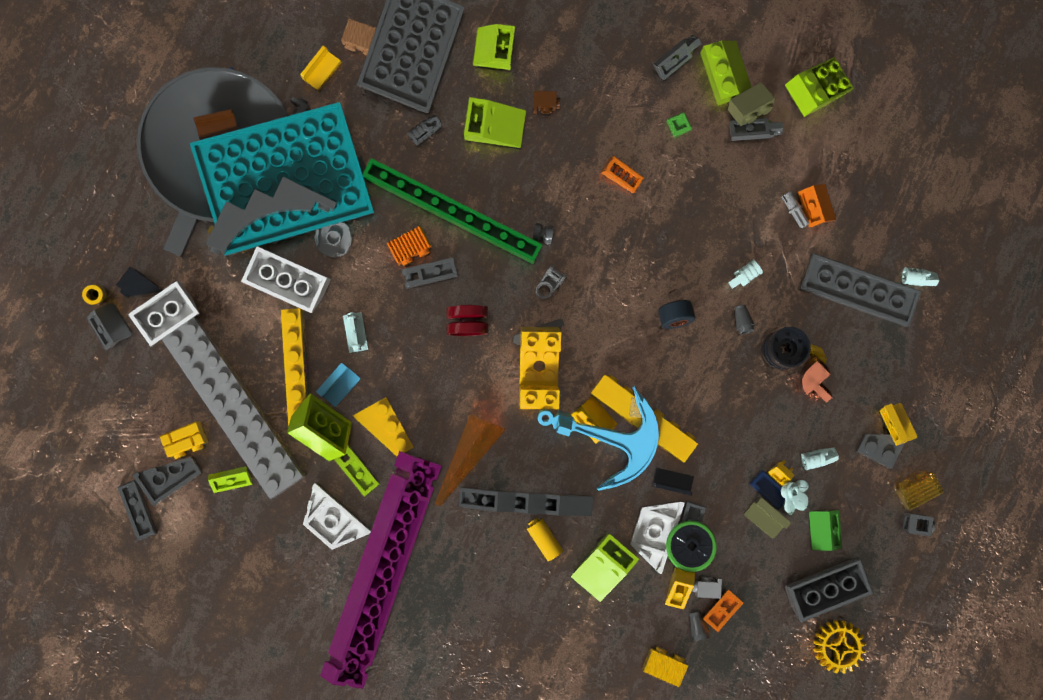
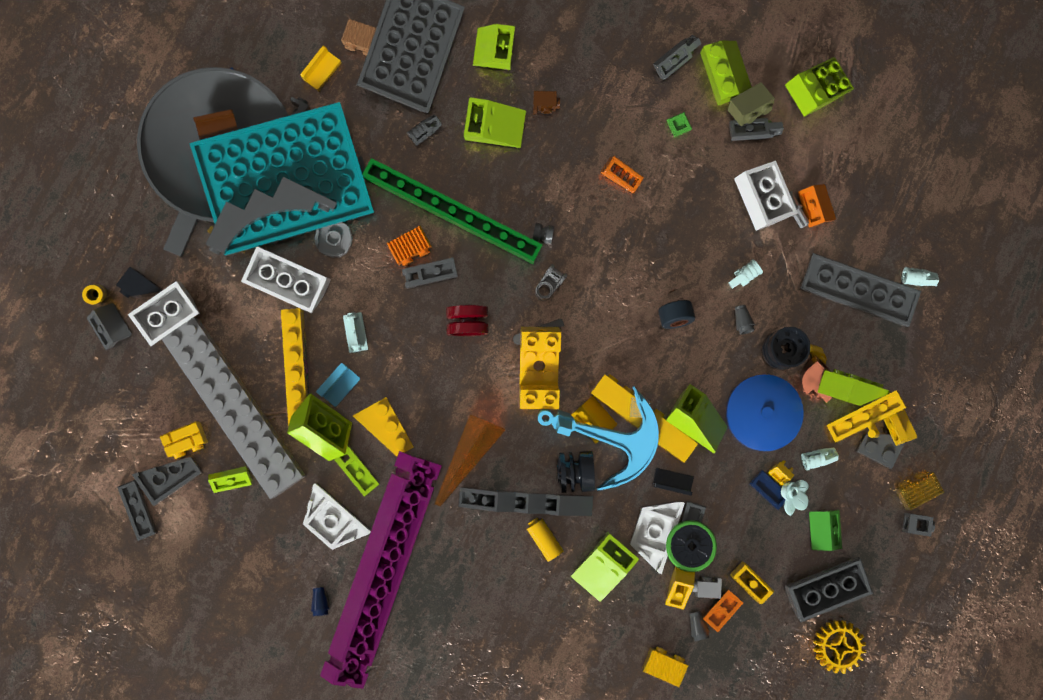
(319, 602): none -> dark blue cone
(576, 471): none -> black wheel
(698, 418): none -> lime slope
(751, 583): none -> yellow brick
(764, 412): none -> blue dish
(765, 195): none -> white slope
(766, 517): olive panel -> none
(850, 387): none -> lime slope
(867, 417): none -> yellow plate

